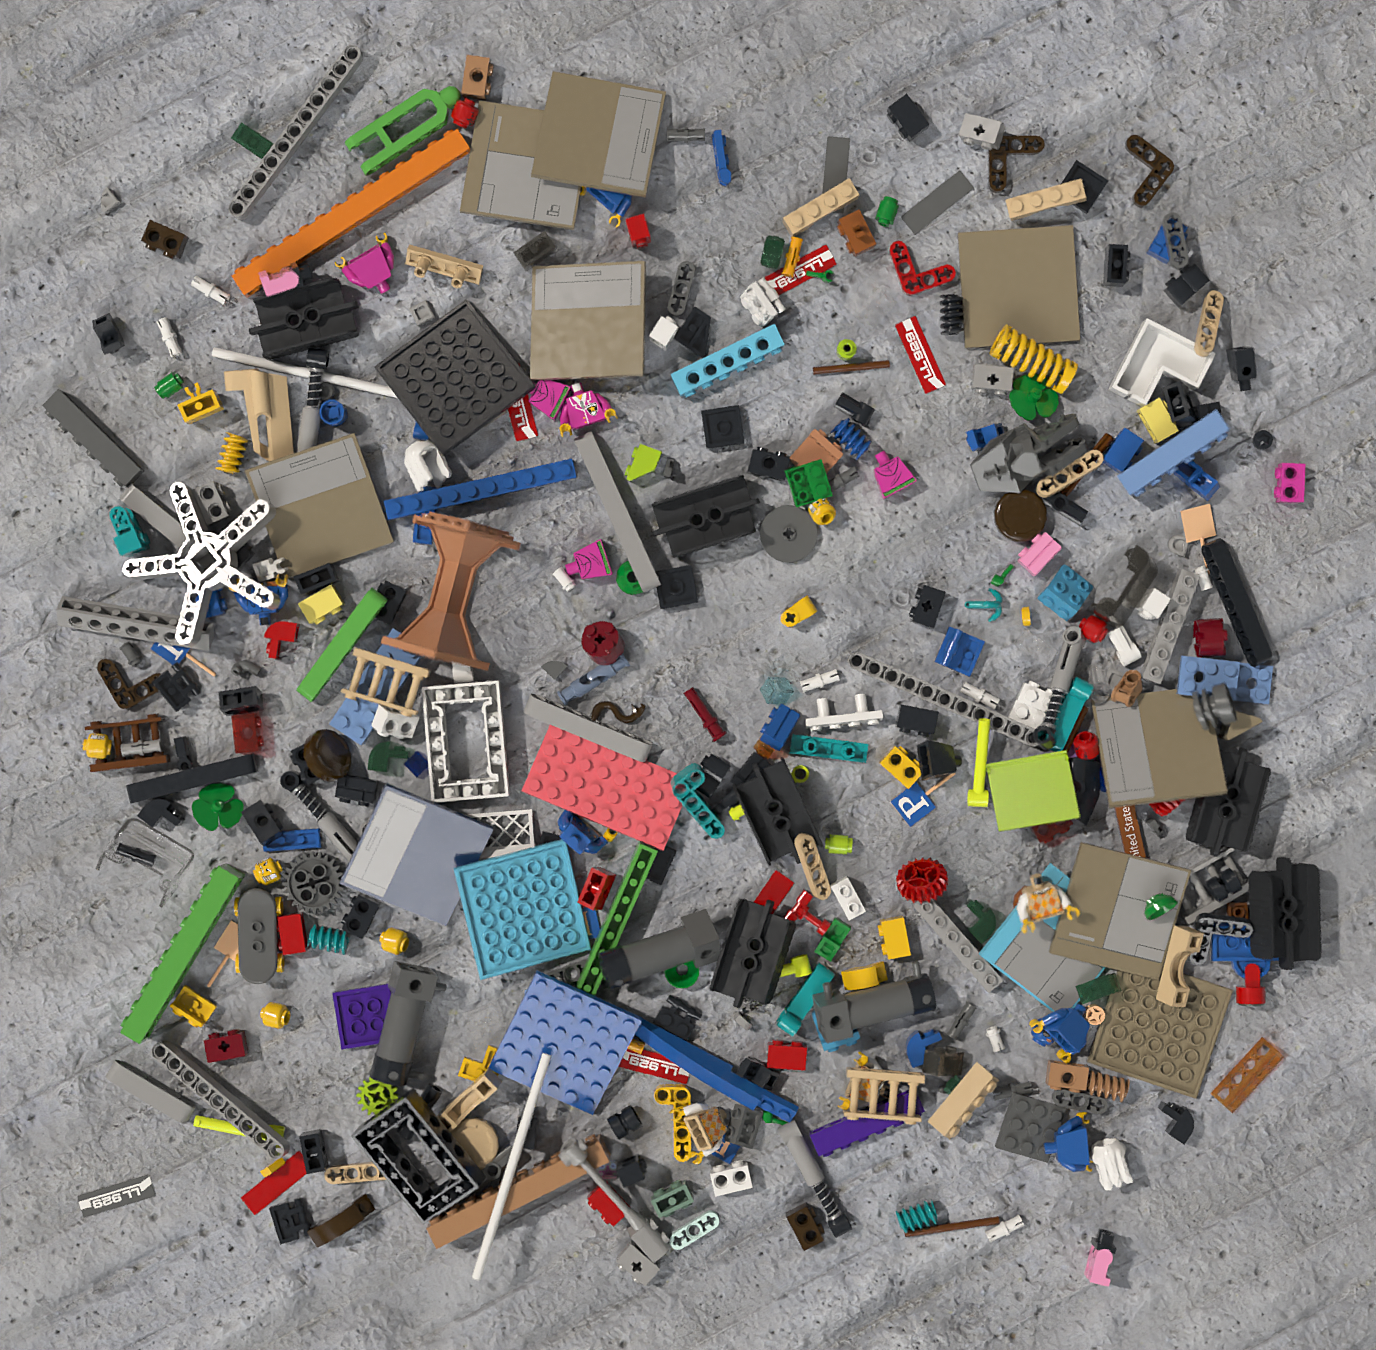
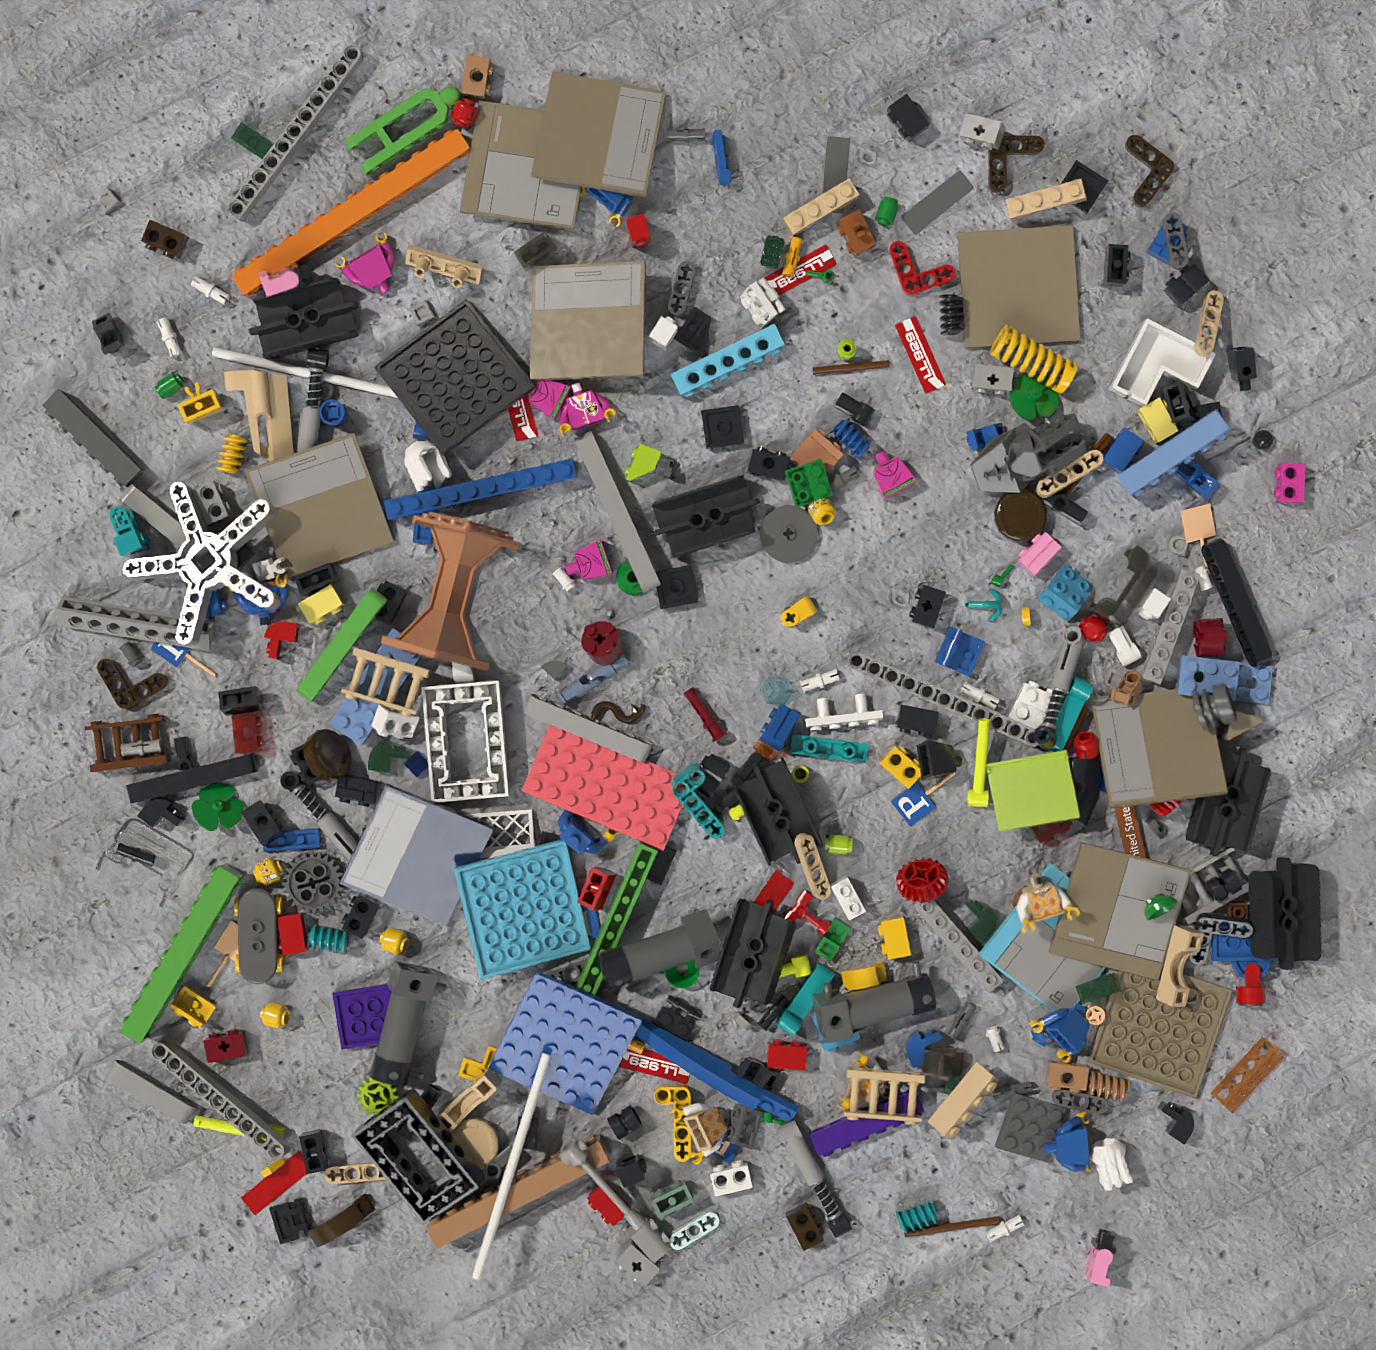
(97, 745): yellow head -> none
(116, 1196): dark grey sticker -> none
(172, 691): black plate -> none
(245, 666): dark grey arm -> none
(773, 1012): none -> black pin

